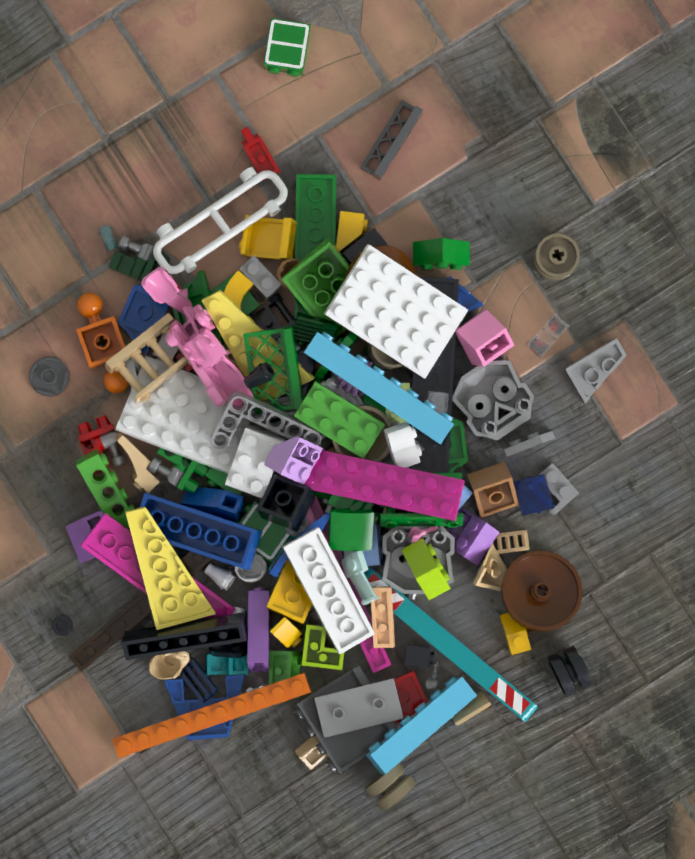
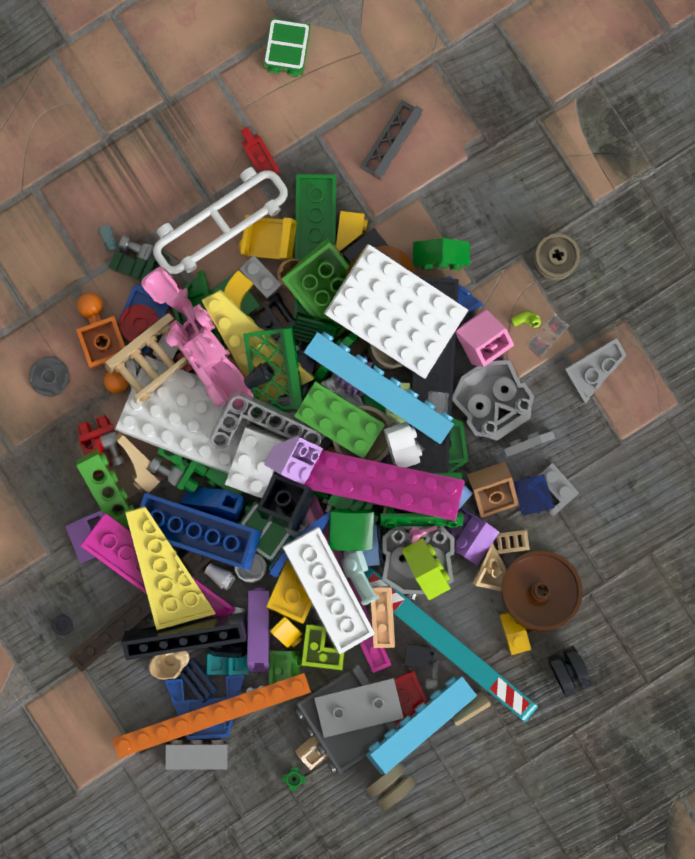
(136, 320): none -> red tile
(196, 755): none -> light grey brick
(287, 778): none -> green plate
(528, 318): none -> lime arm

